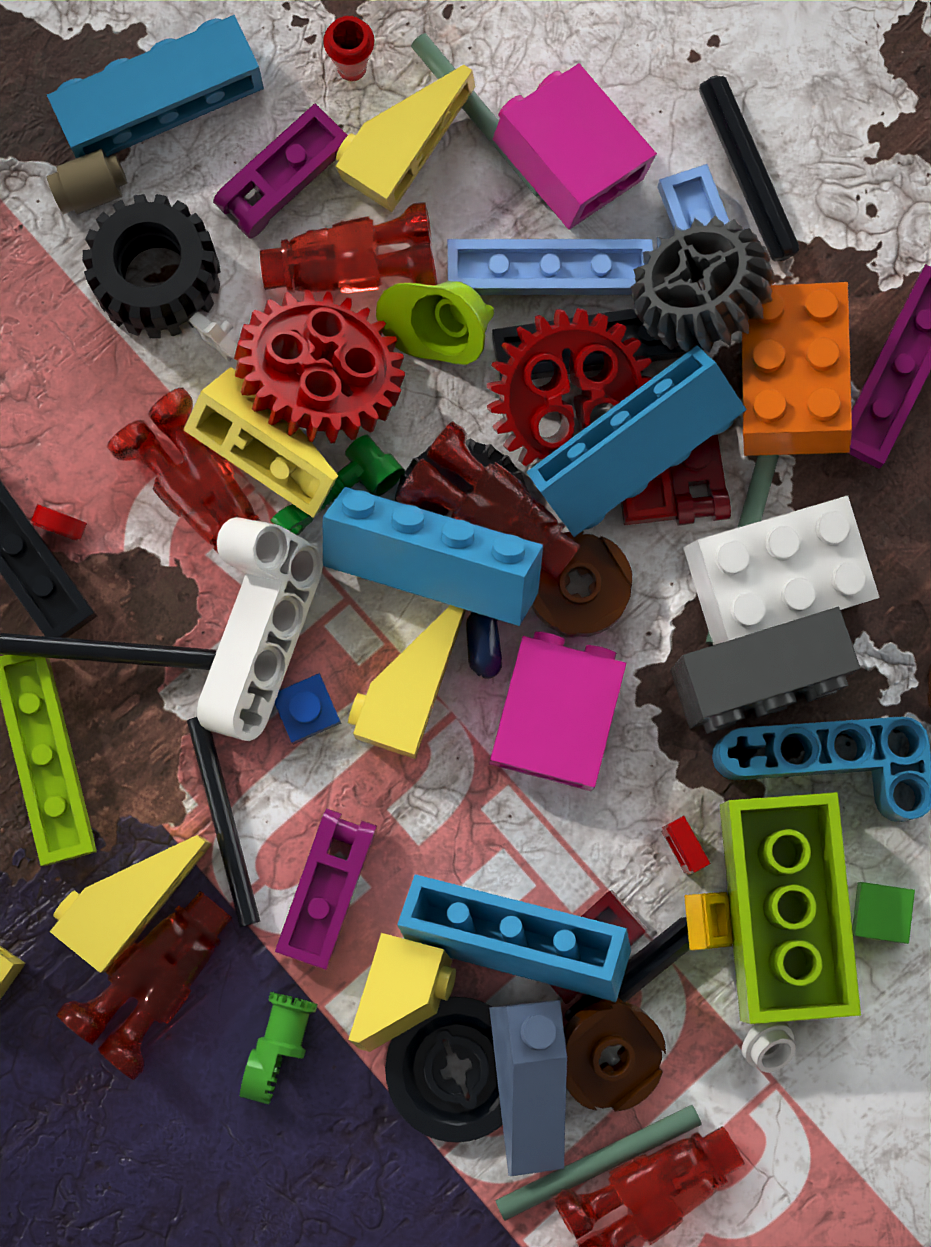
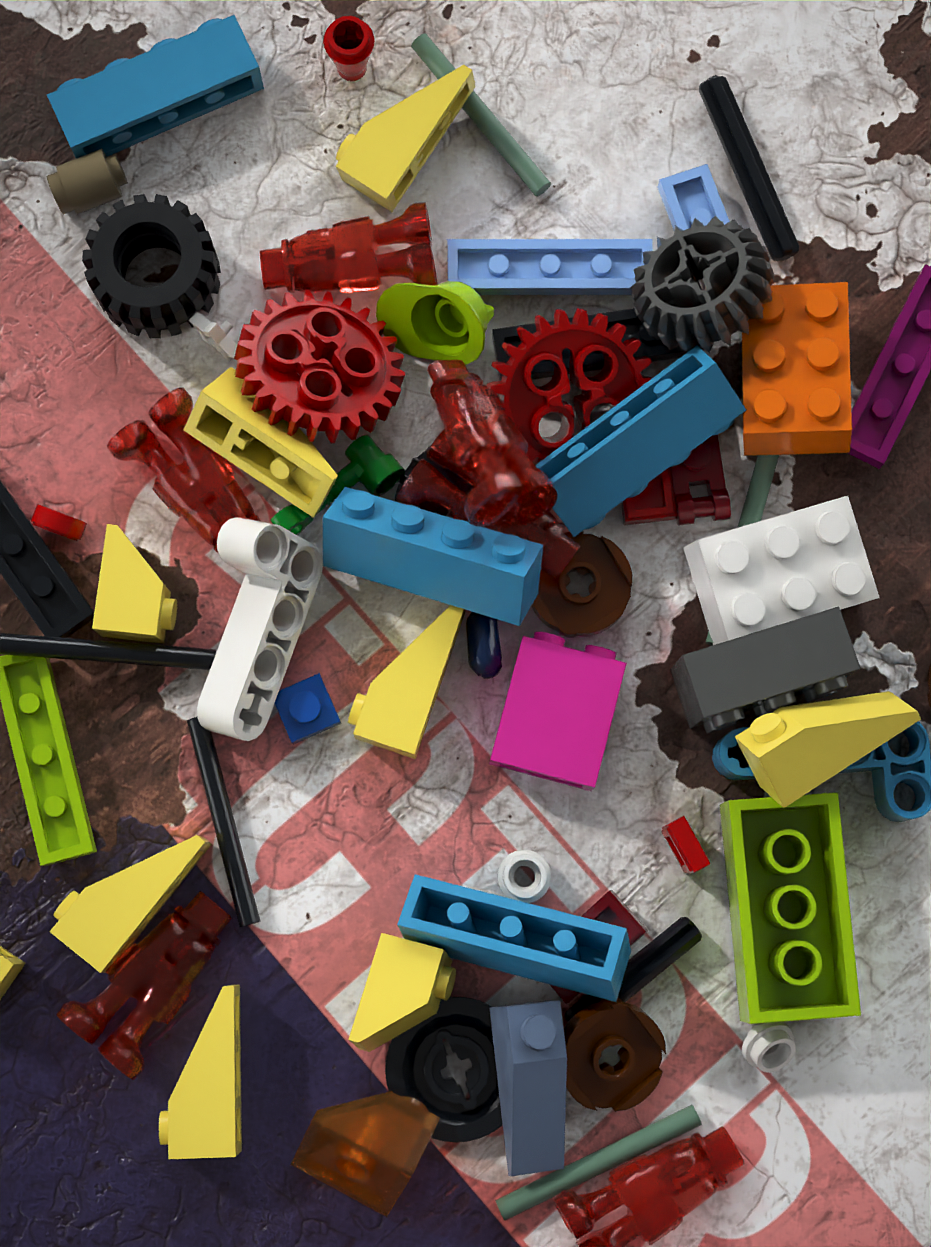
(130, 595): none -> light yellow slope
(206, 1101): none -> light yellow slope
(281, 170): magenta plate -> none
(282, 1037): bright green connector -> none
(325, 891): magenta plate -> none
(367, 1147): none -> clear orange slope
(488, 444): none -> clear red piece
(529, 859): none -> white plate
(572, 145): dark pink brick -> none
(708, 920): yellow tile -> none
(814, 741): none -> light yellow slope
(883, 912): bright green tile -> none

